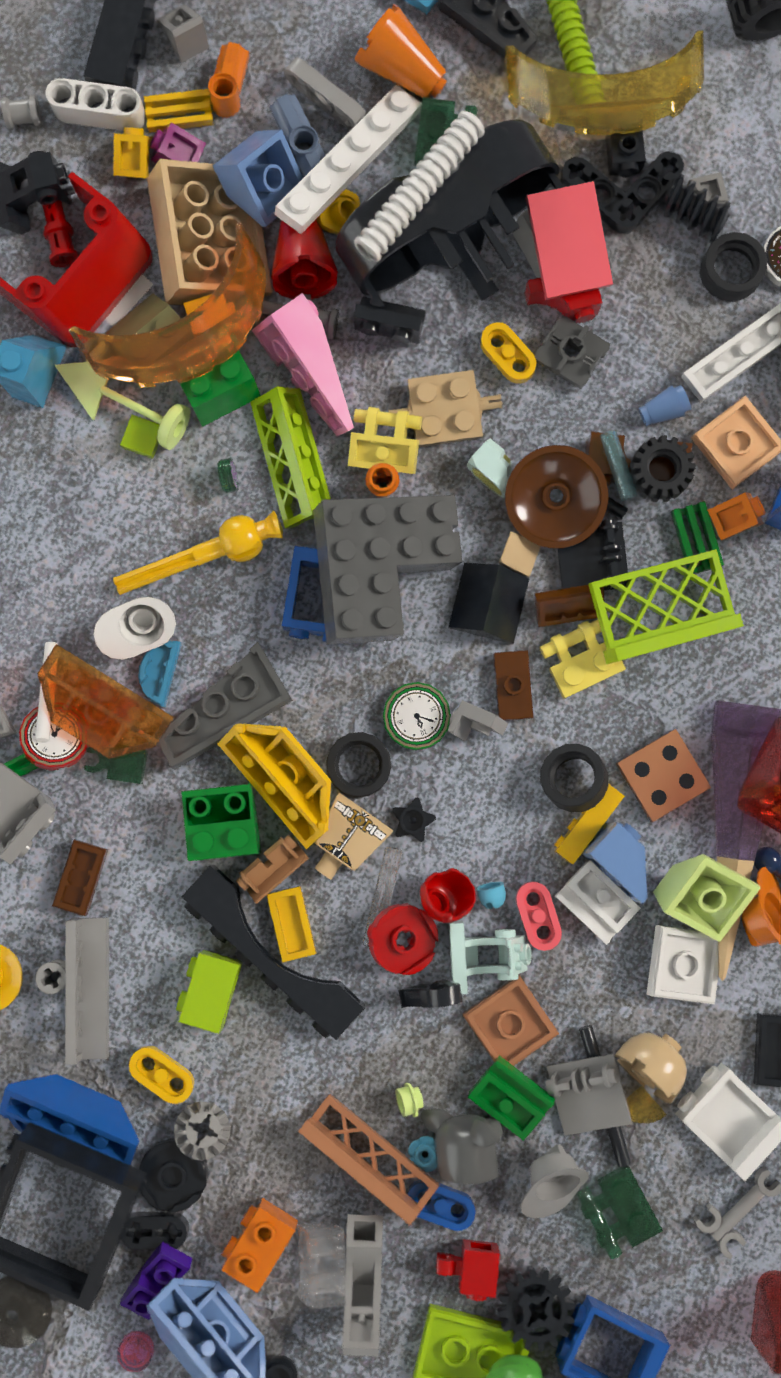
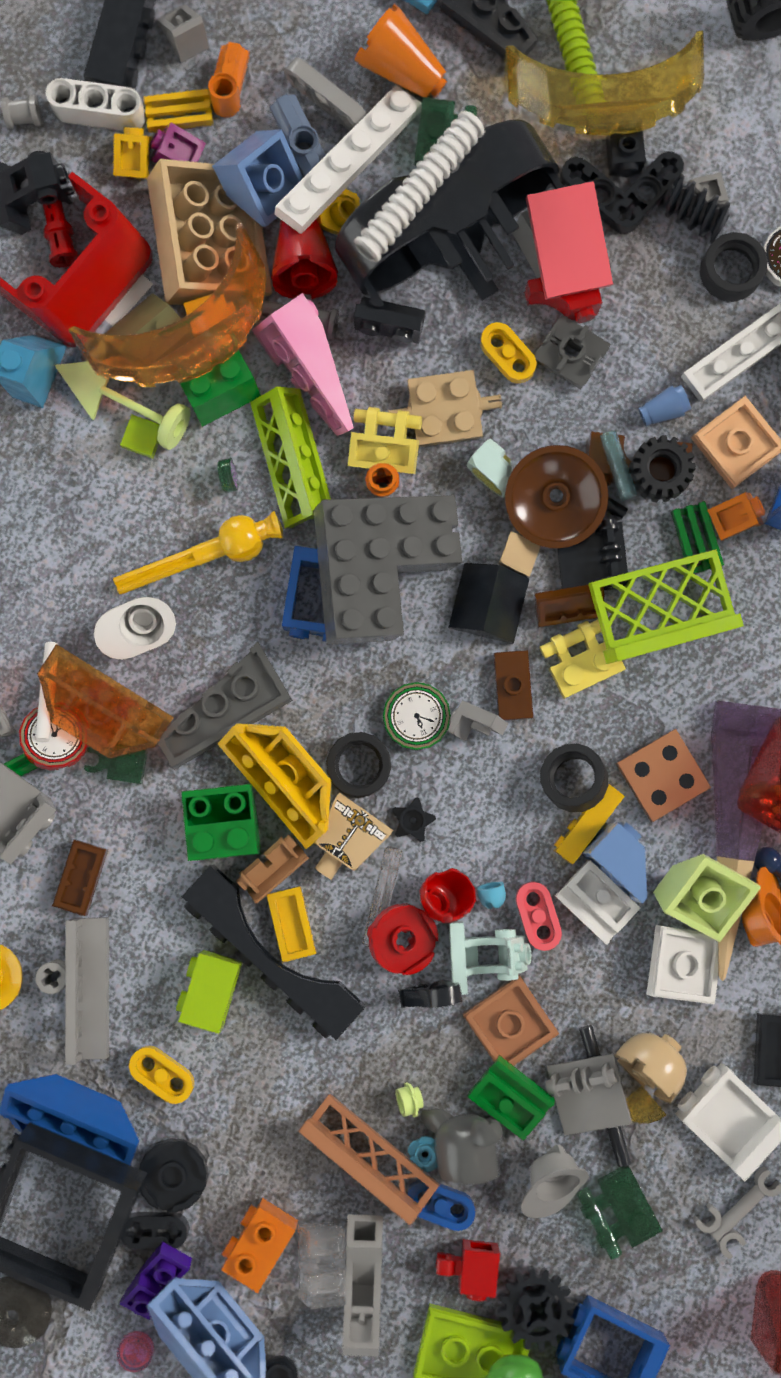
(157, 671): dark azure tile -> none
(186, 1137): light grey gear -> none

